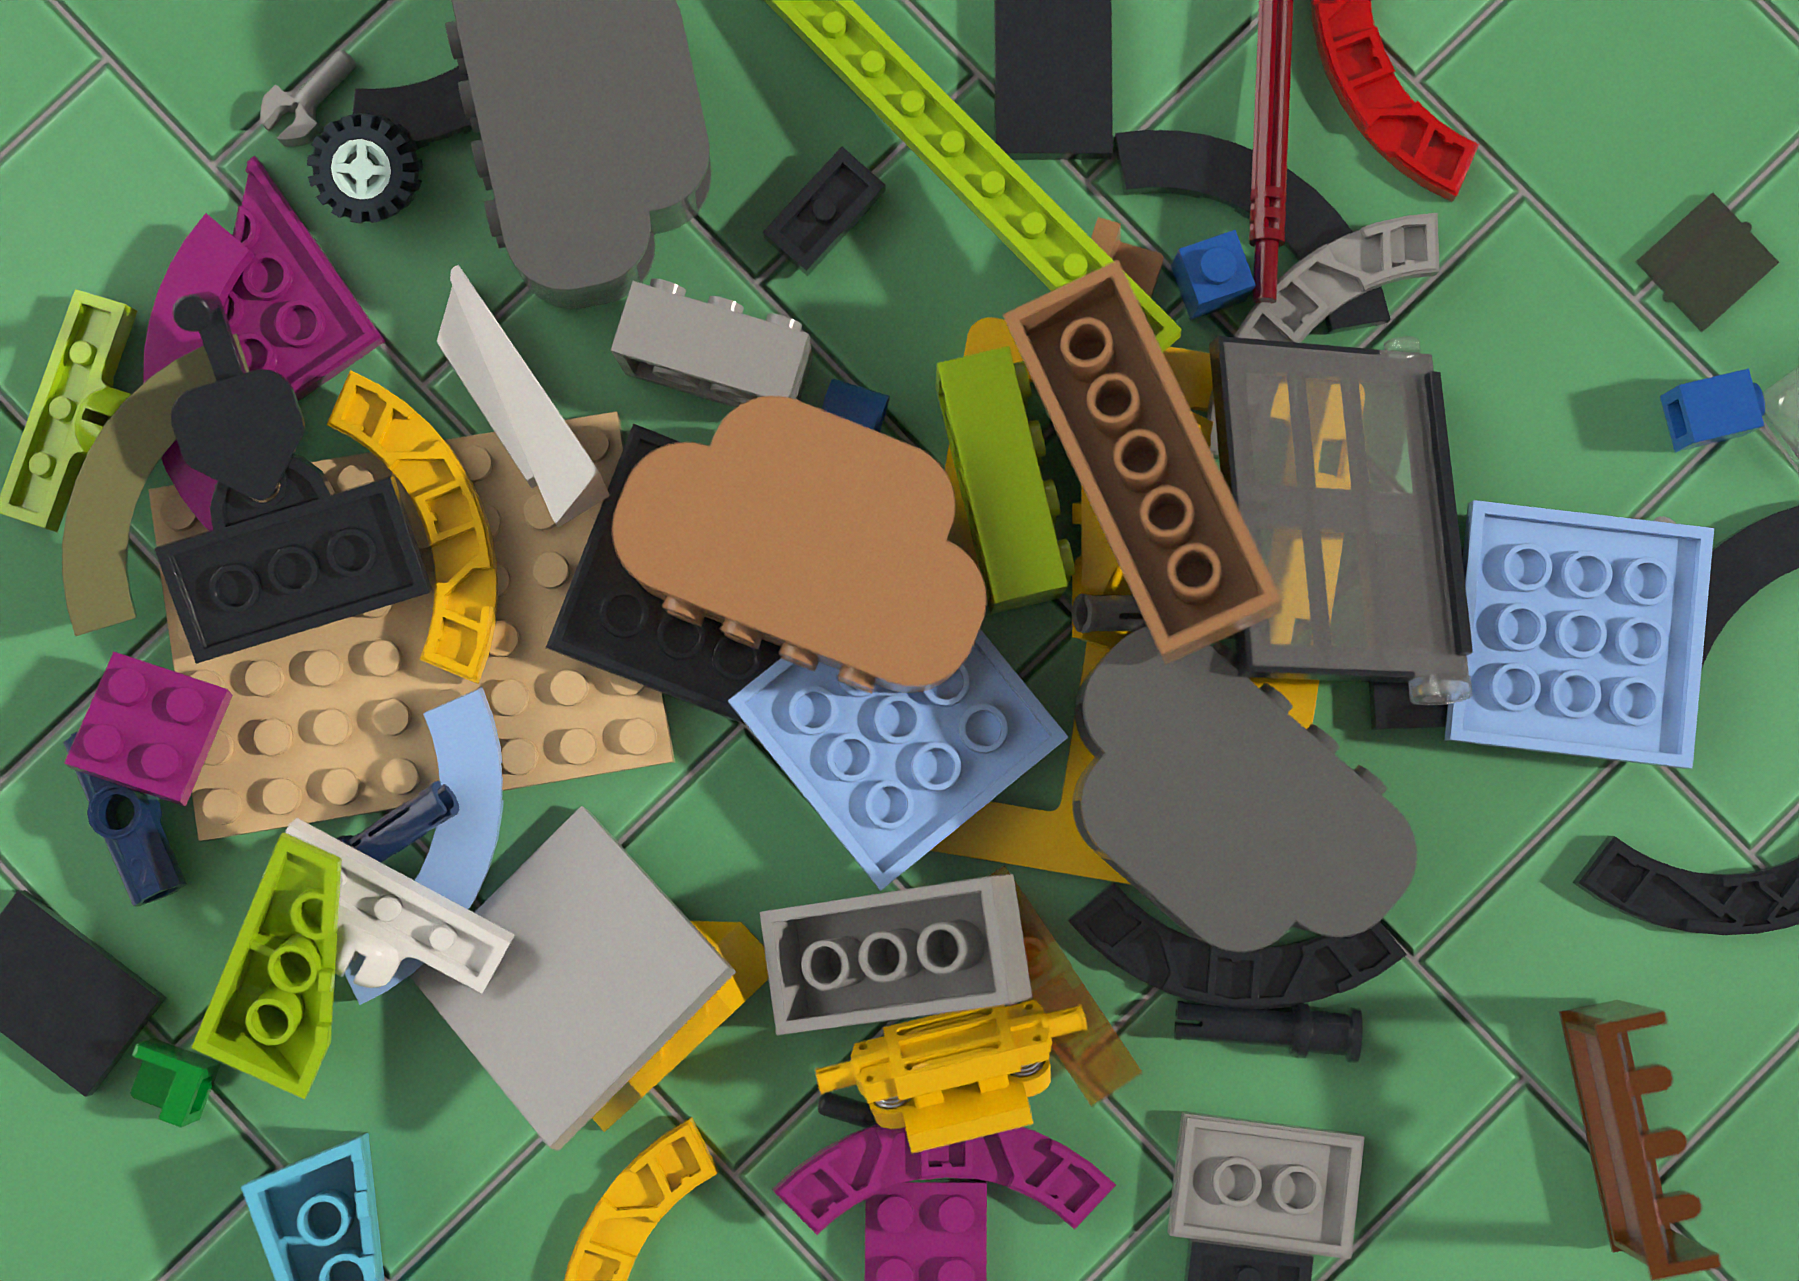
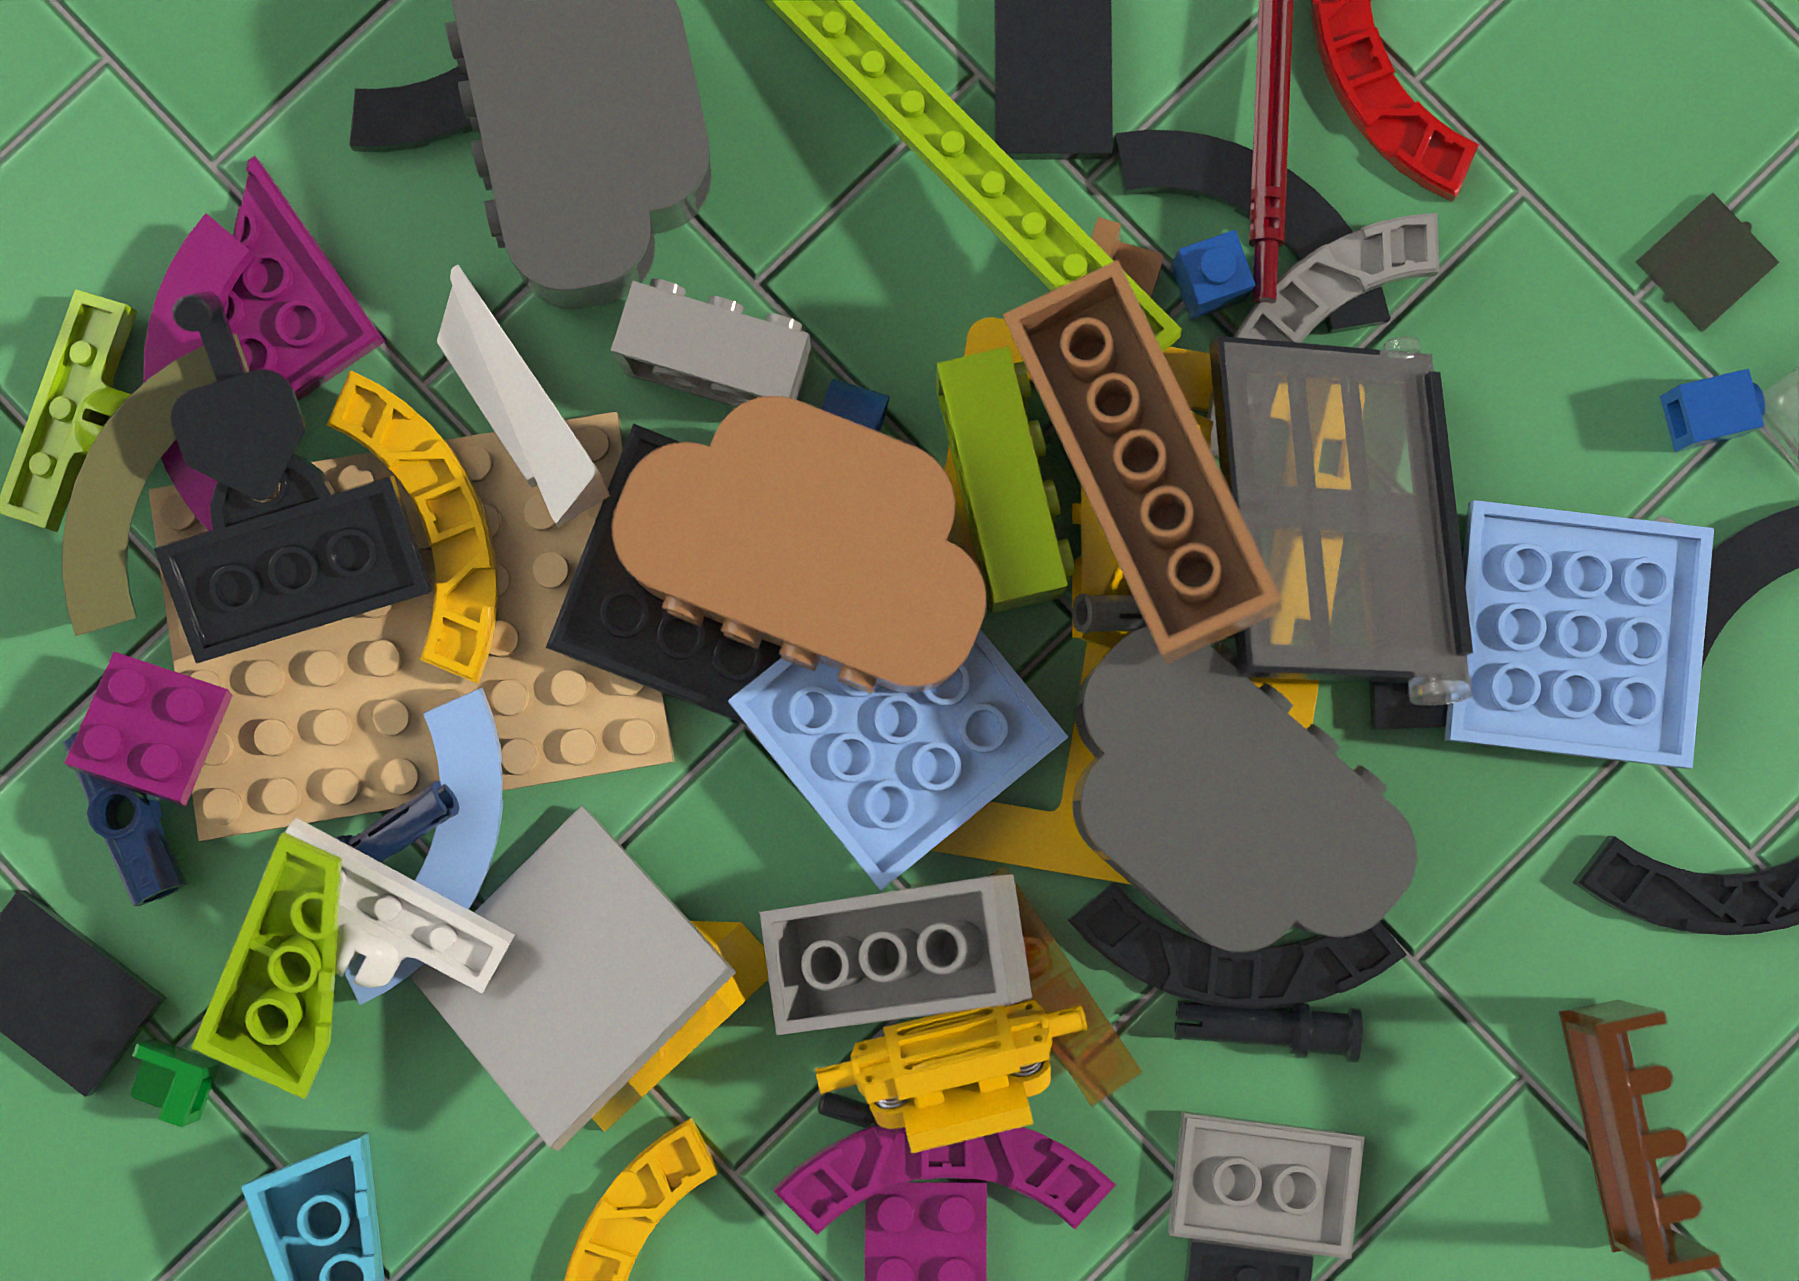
(305, 101): light grey bar -> none
(343, 167): black wheel -> none
(824, 211): black plate -> none

